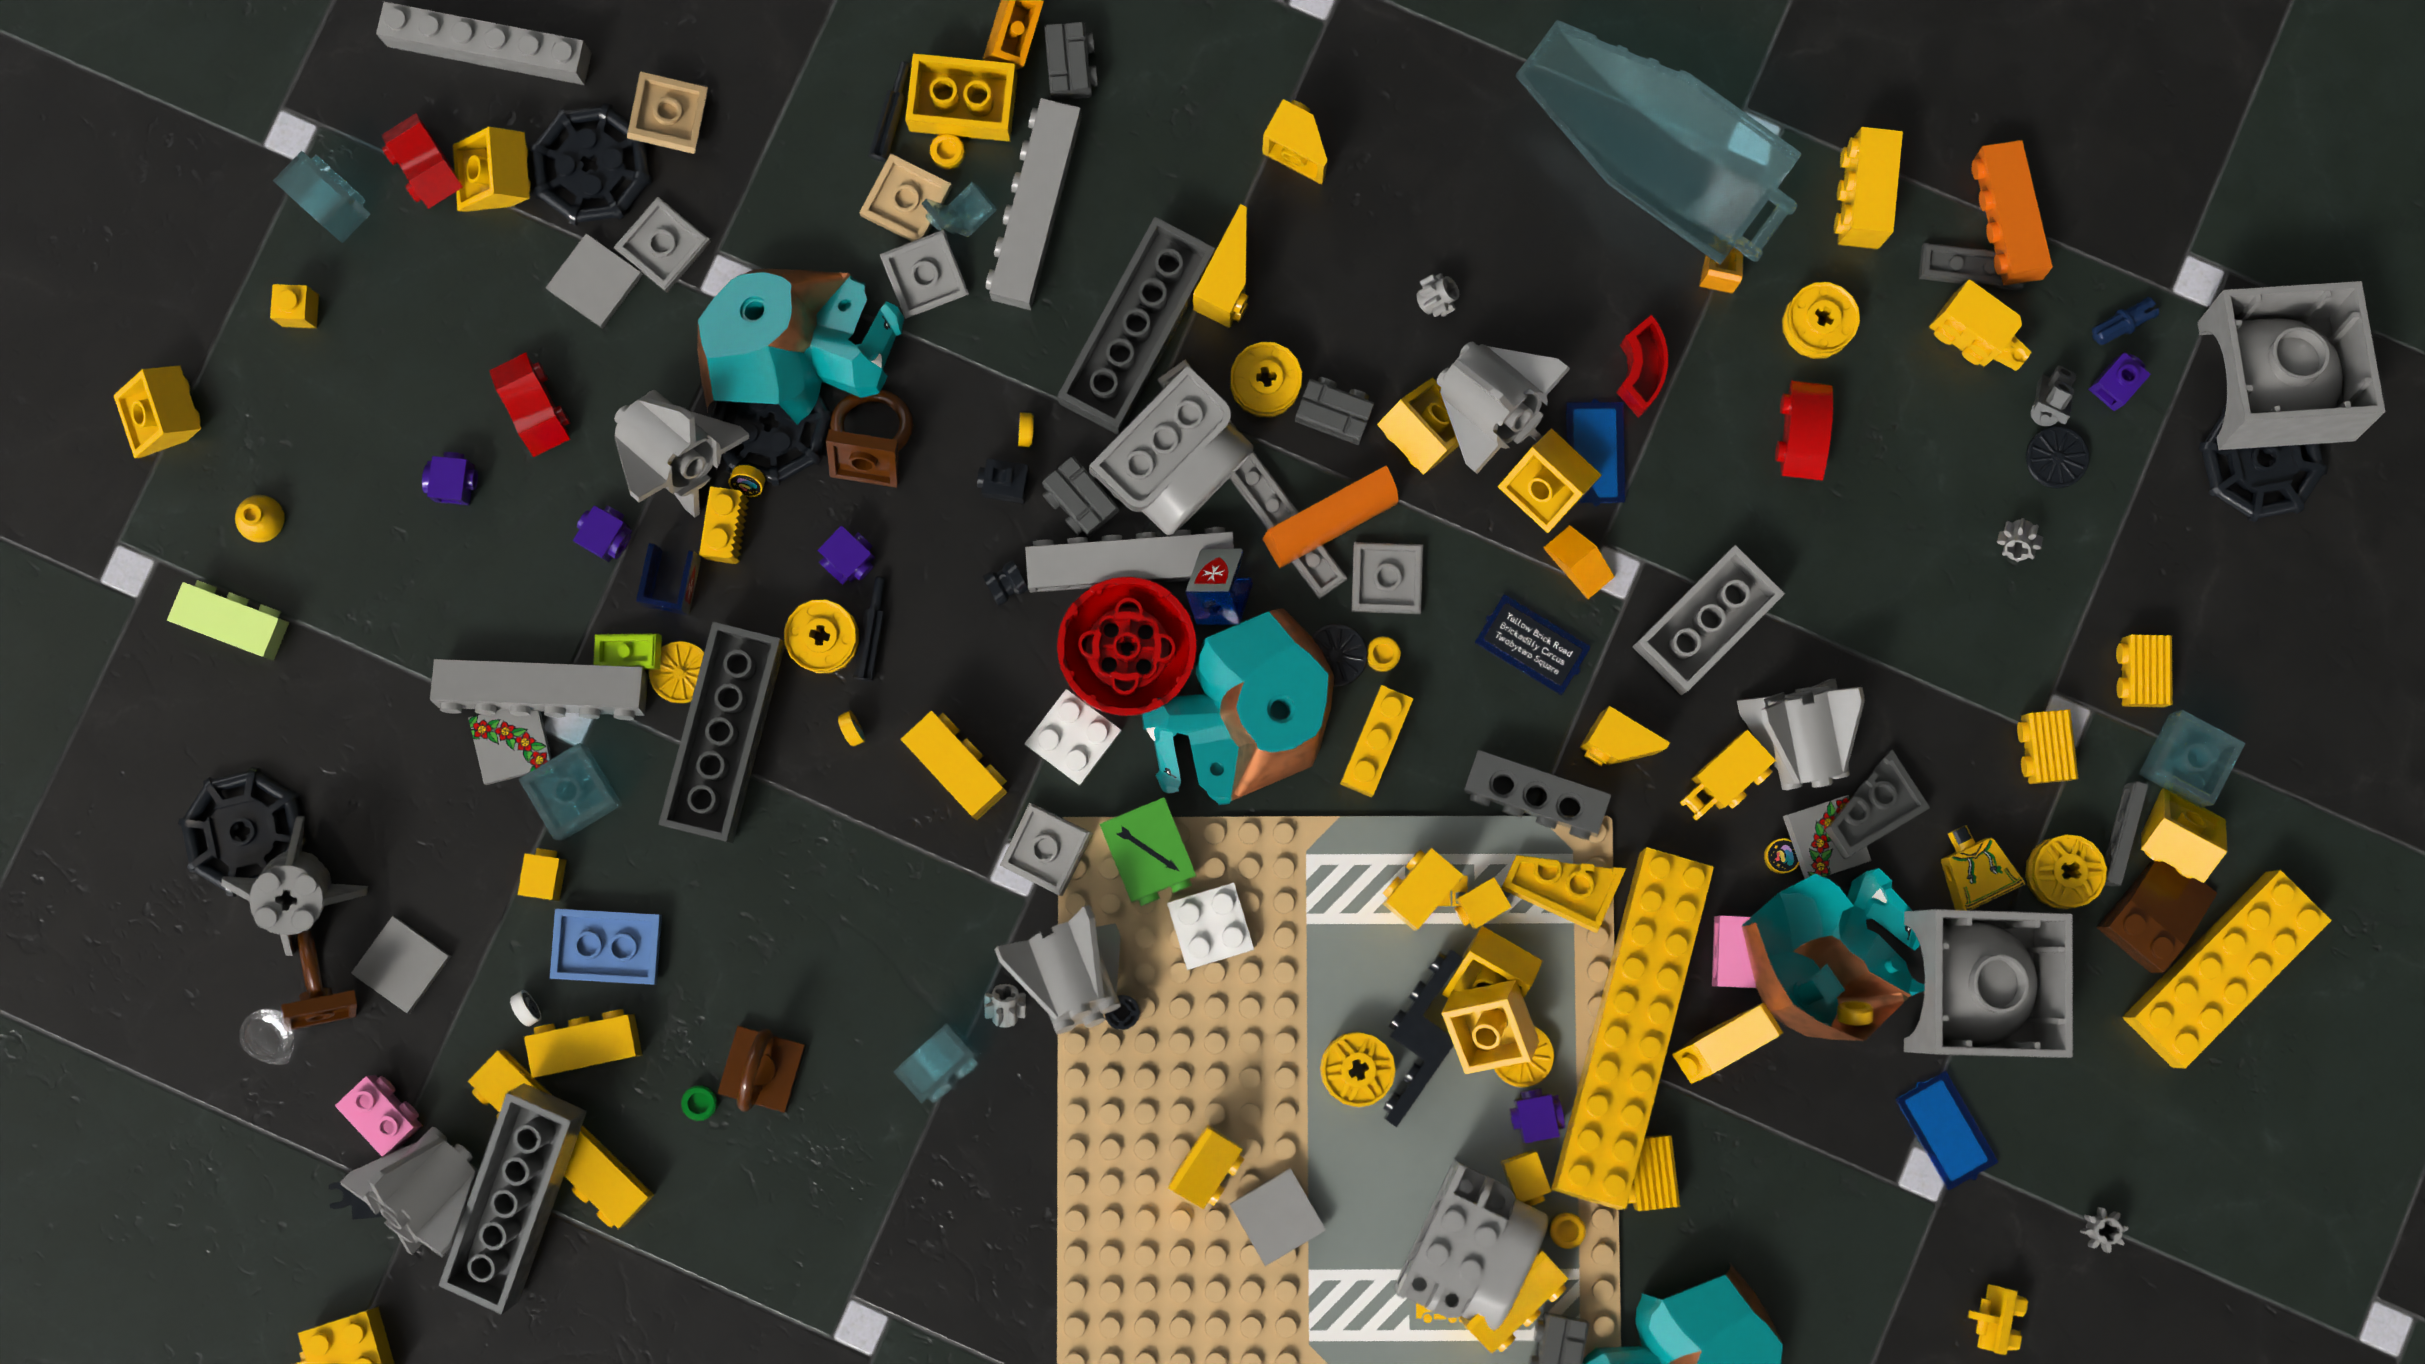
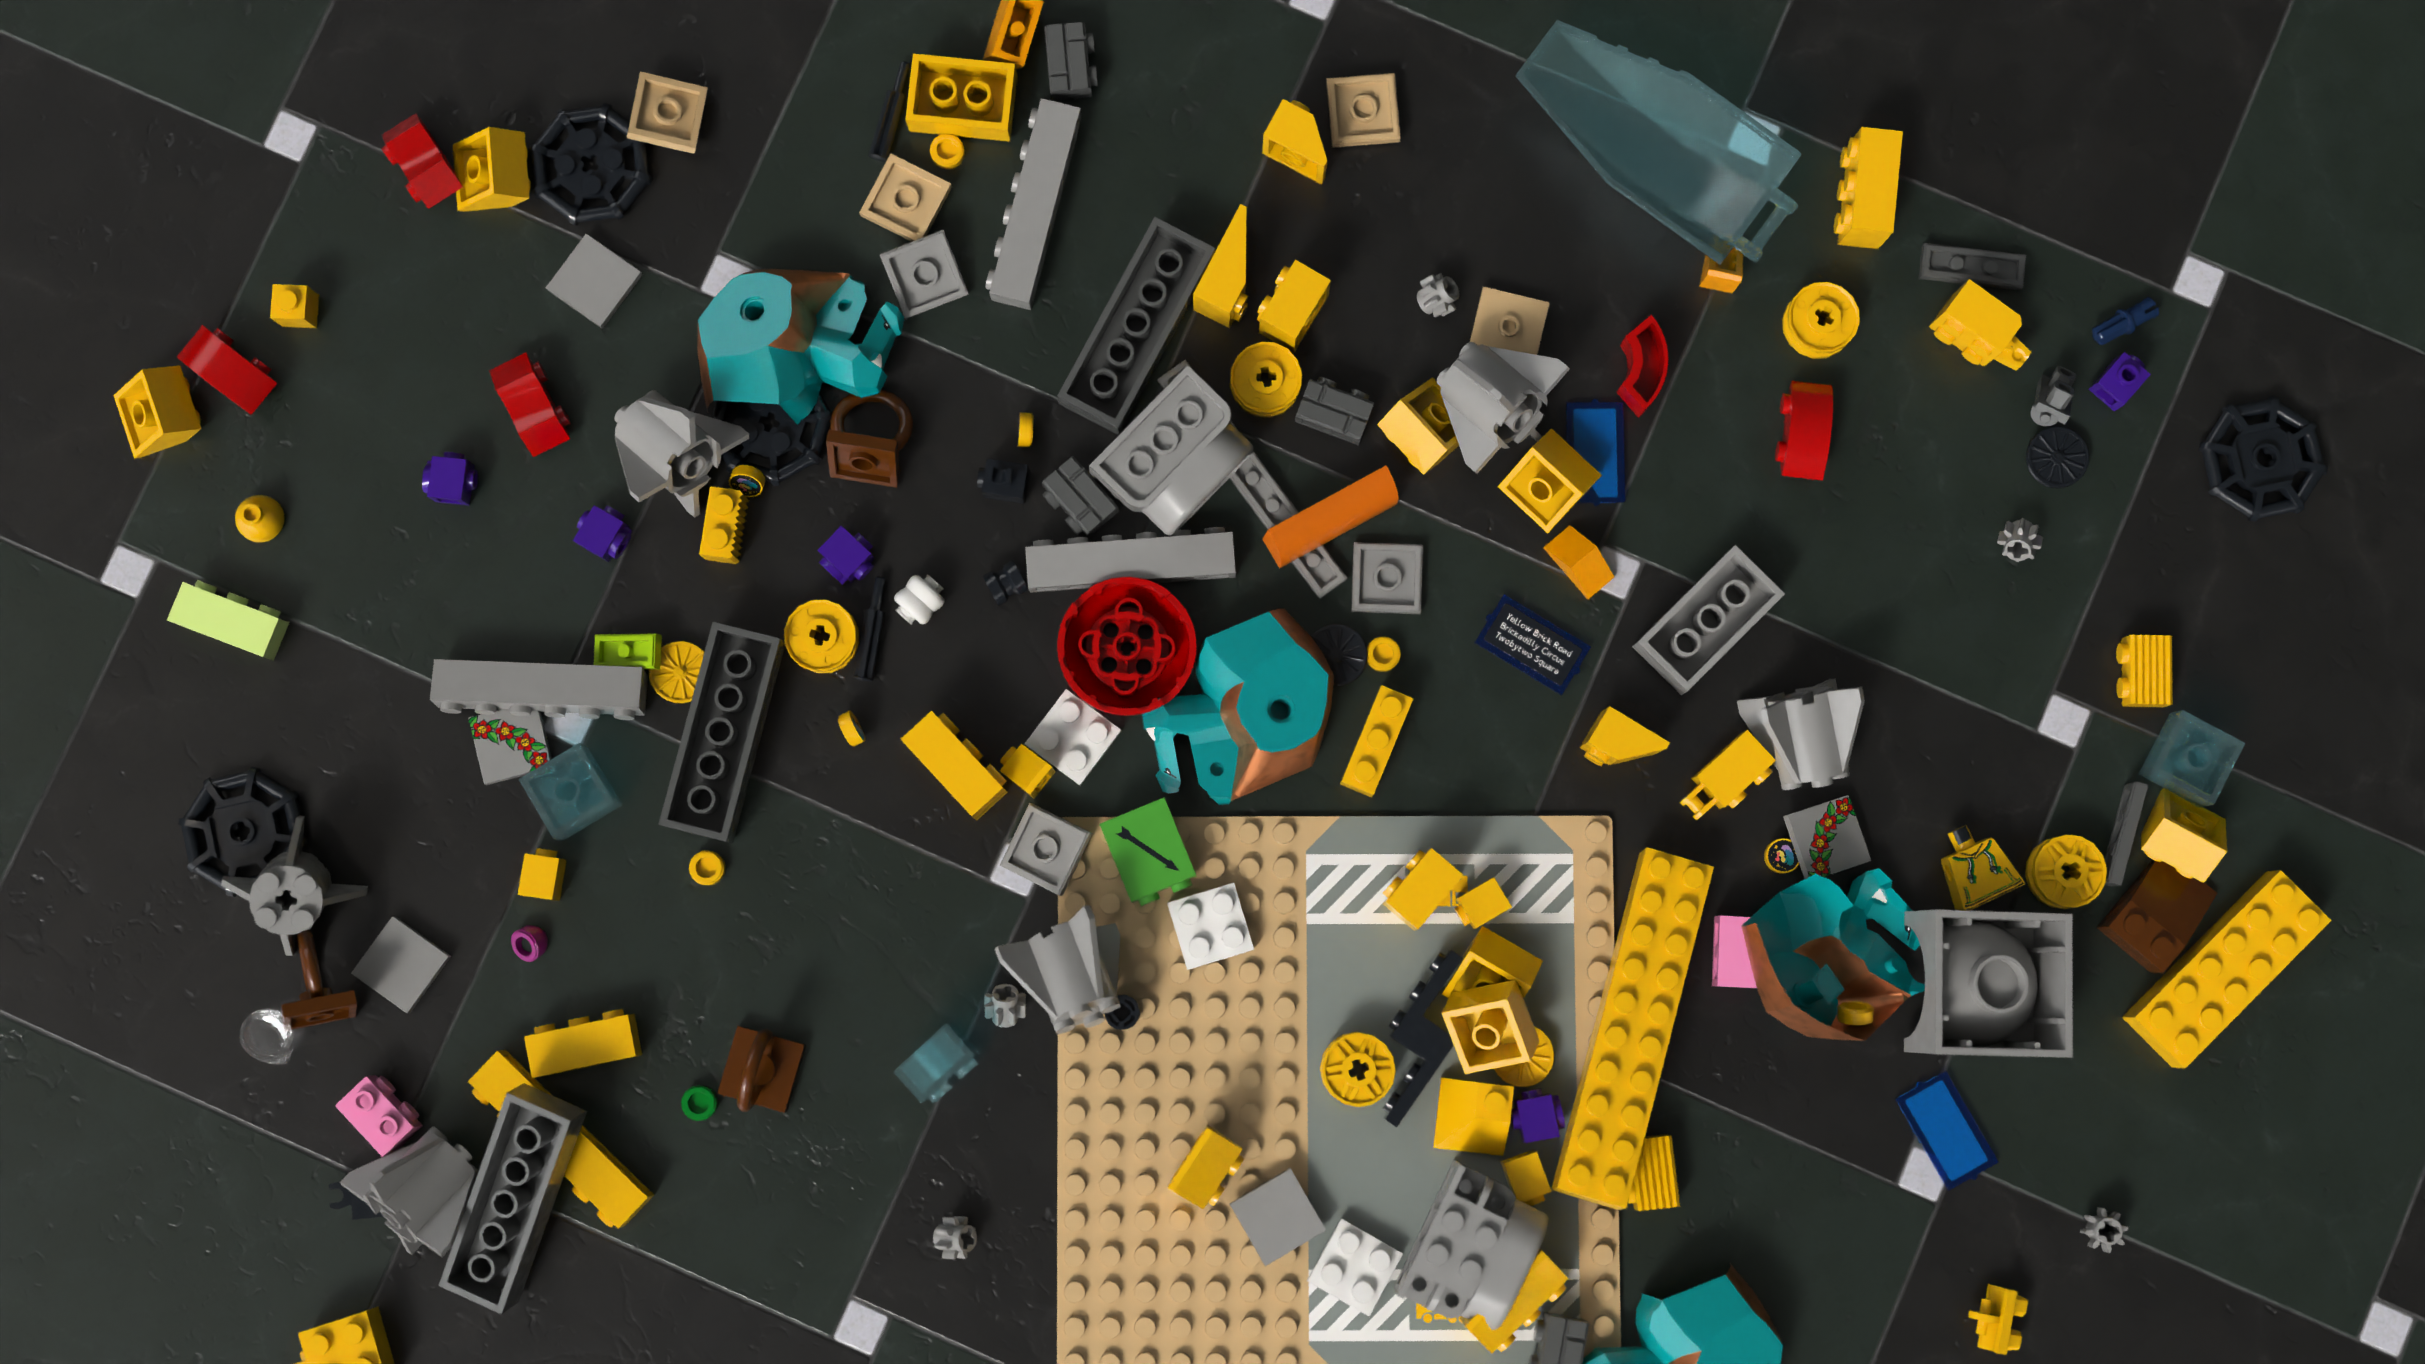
(227, 369): none -> red brick
(323, 195): clear light blue brick -> none
(484, 43): light grey brick -> none
(525, 1008): white tile -> none
(537, 939): none -> magenta piece
(605, 946): medium blue plate -> none
(649, 577): clear blue piece -> none
(662, 244): light grey tile -> none
(707, 867): none -> yellow tile
(919, 599): none -> white piece
(954, 1237): none -> light grey gear
(963, 214): clear light blue bracket -> none
(1026, 769): none -> yellow slope
(1214, 589): piece -> none
(1293, 306): none -> yellow brick
(1355, 1267): none -> white plate
(1363, 110): none -> tan plate
(1473, 1116): none -> yellow slope
(1489, 768): dark grey brick -> none
(1509, 321): none -> tan plate
(1566, 889): yellow wing -> none
(1567, 1230): yellow tile -> none
(1727, 1042): yellow slope -> none
(1877, 807): dark grey wing -> none
(2011, 213): orange brick -> none
(2048, 747): yellow brick -> none
(2295, 364): light grey piece -> none

